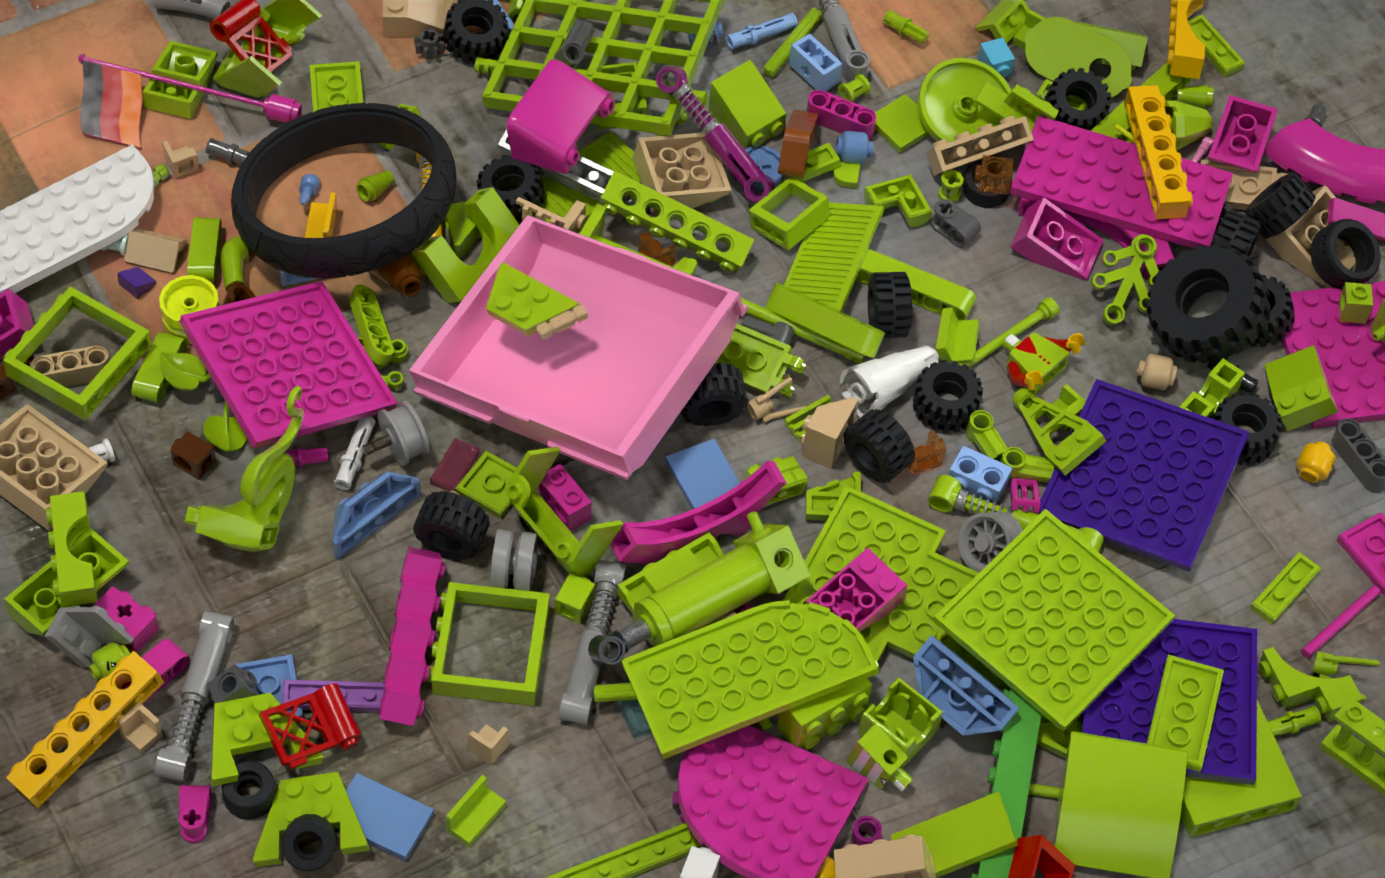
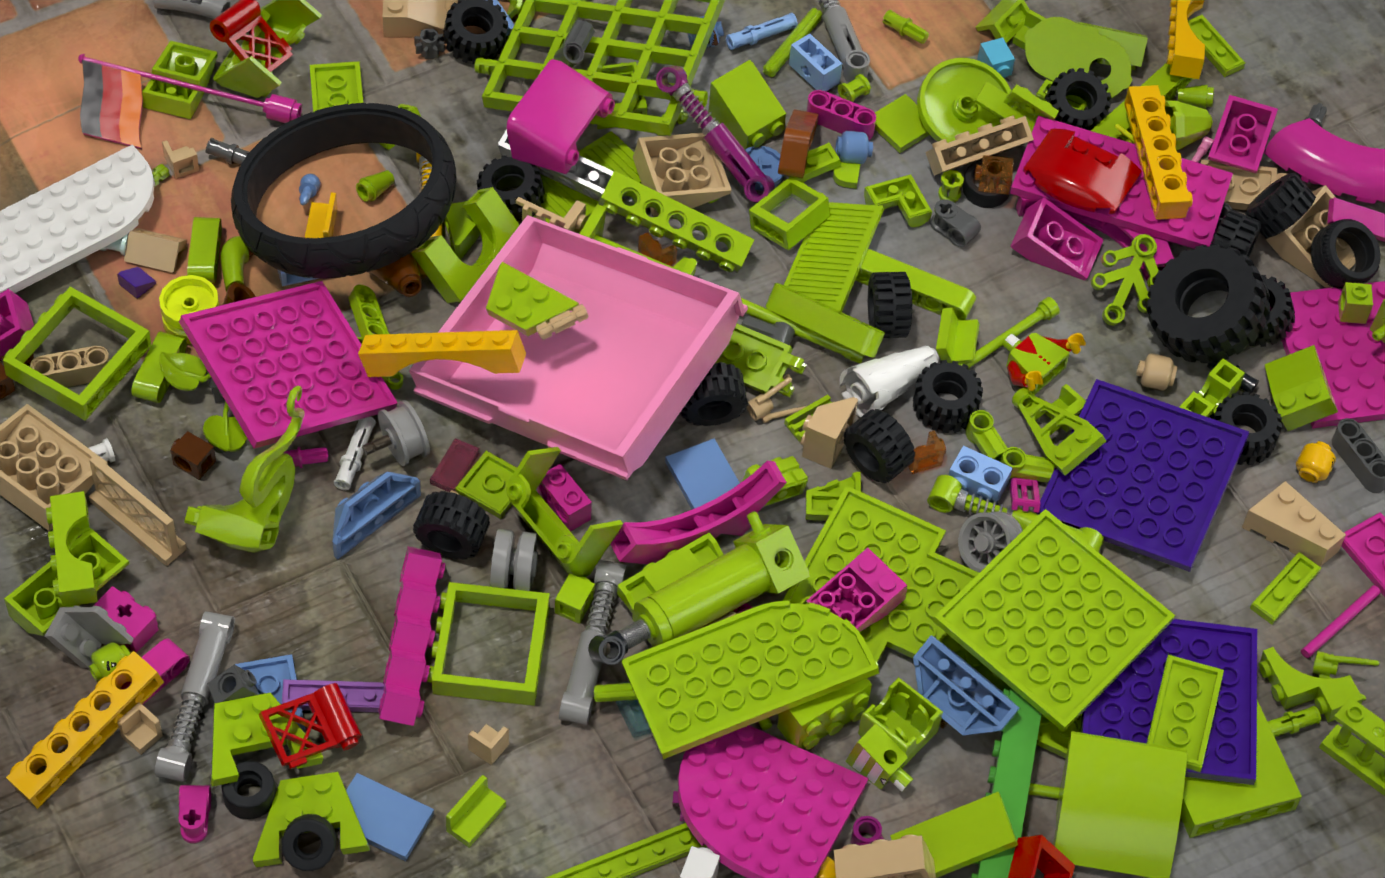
(134, 513): none -> tan fence
(491, 350): none -> yellow arch
(1081, 172): none -> red slope
(1296, 524): none -> tan wedge

